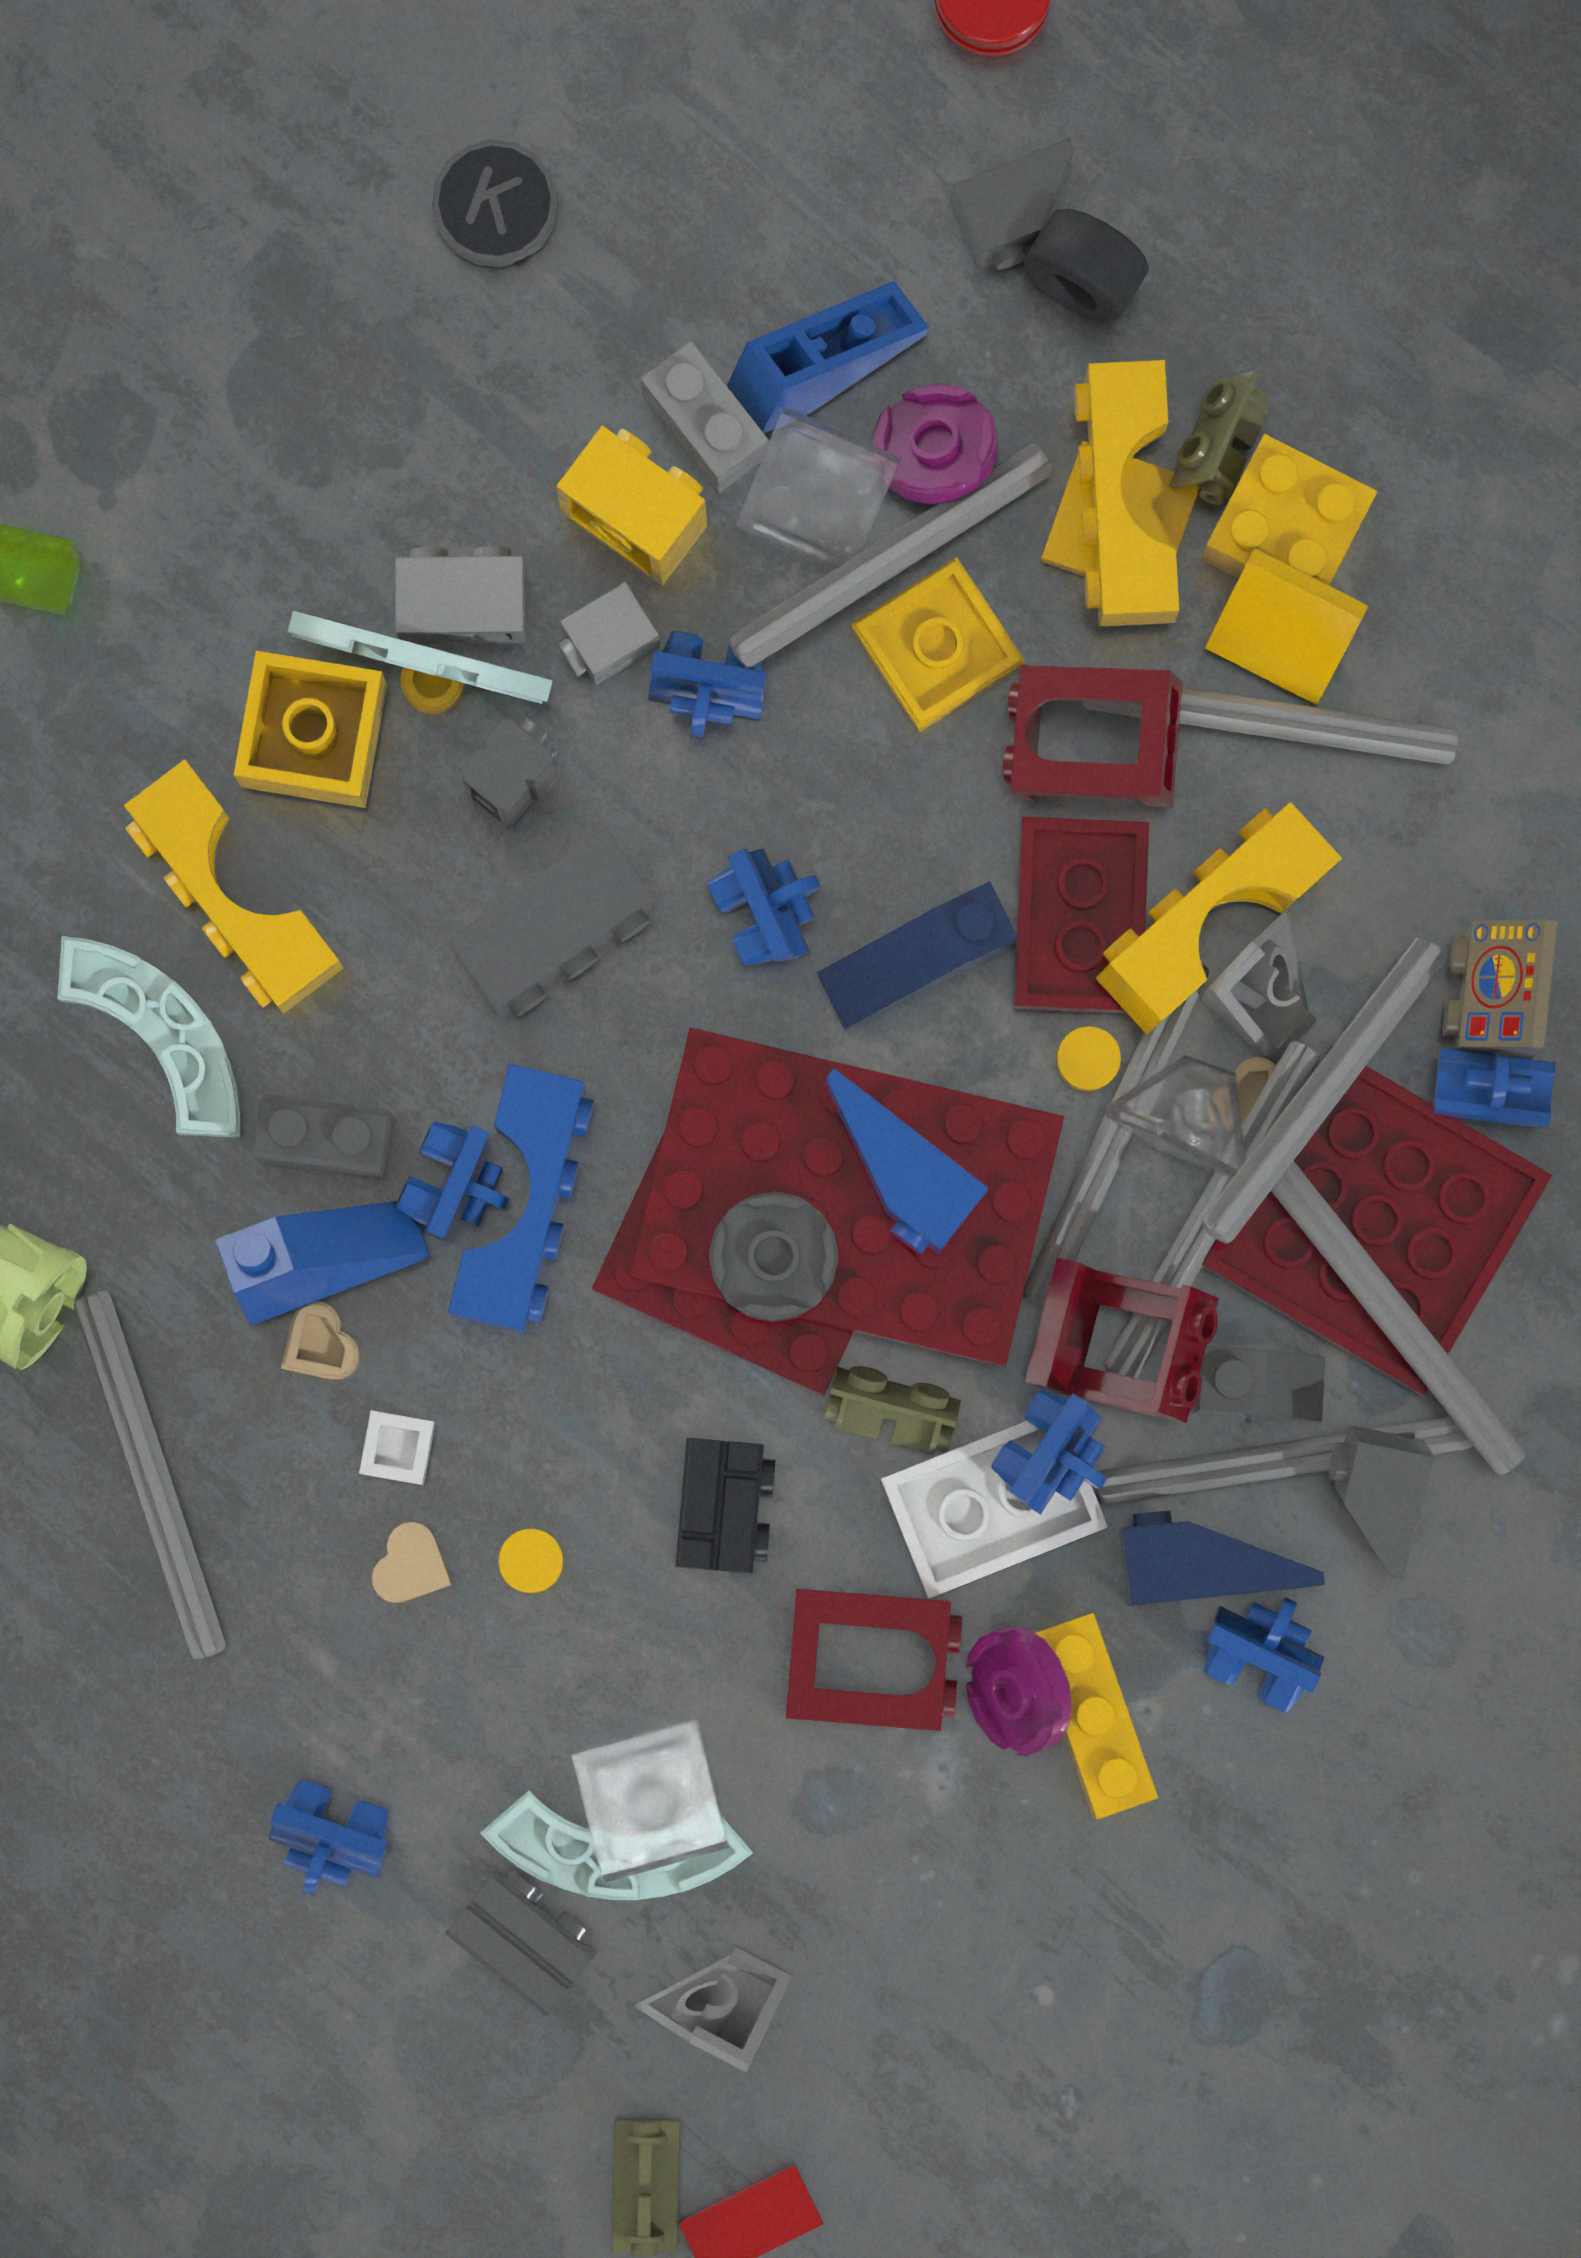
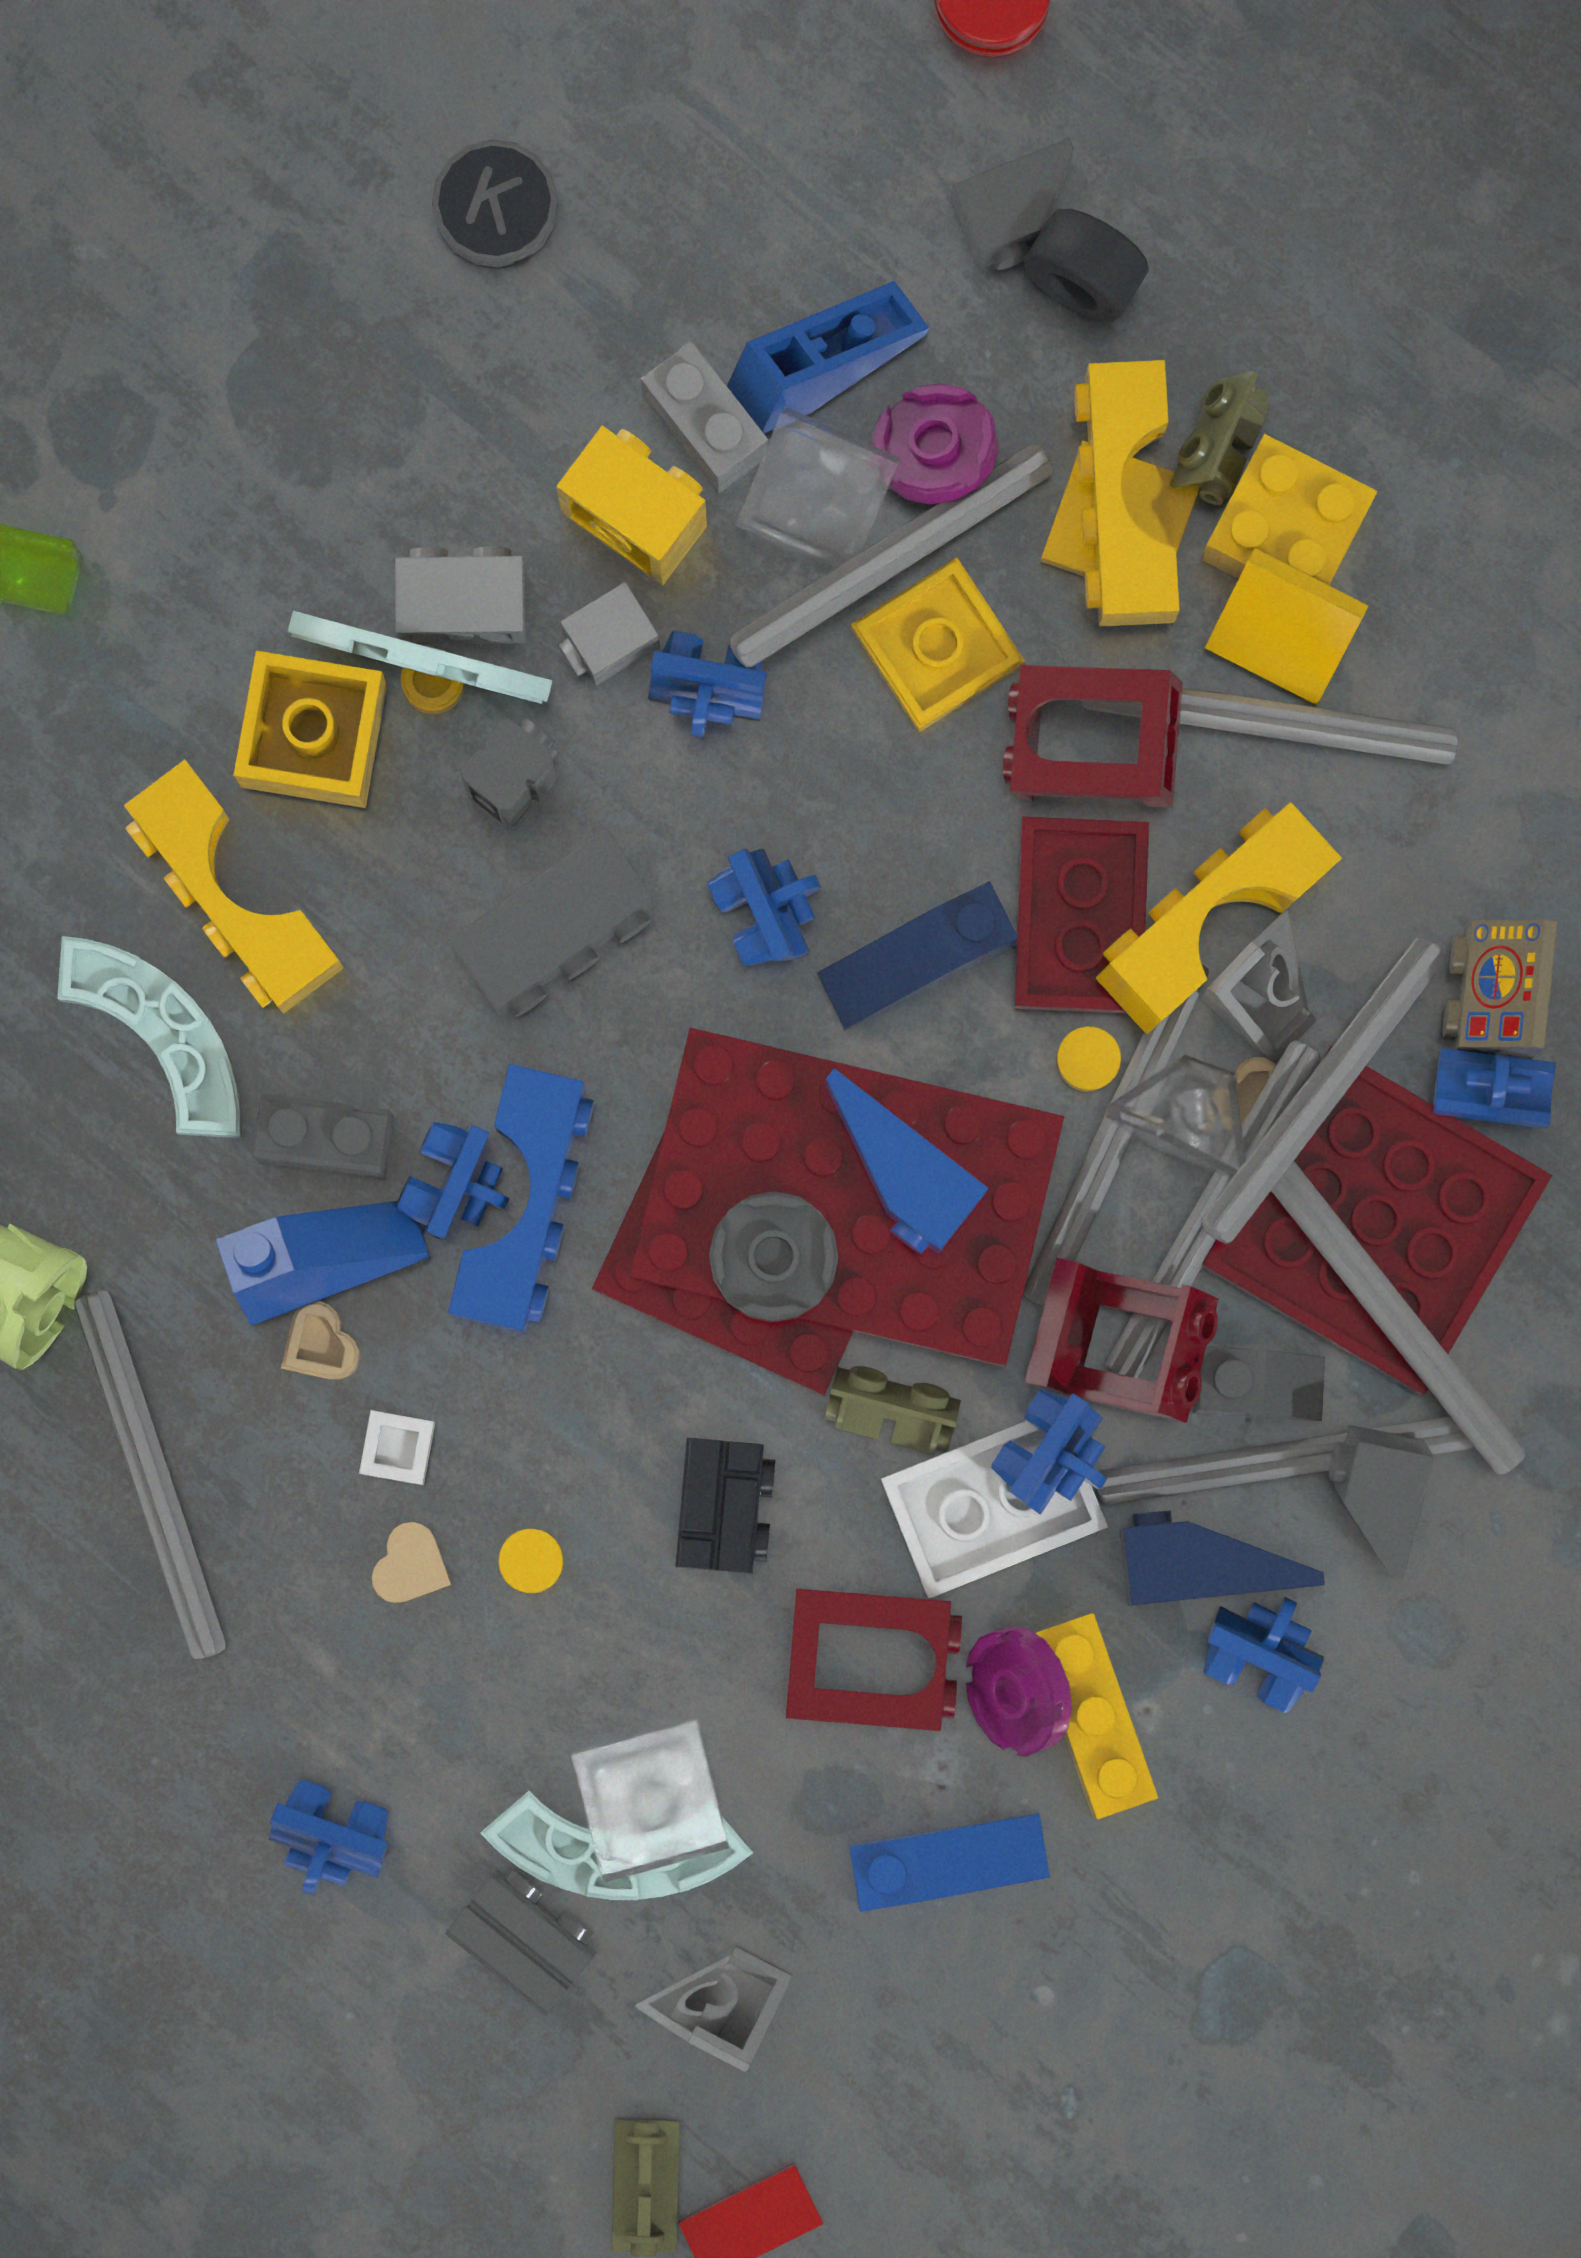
(948, 1862): none -> blue slope

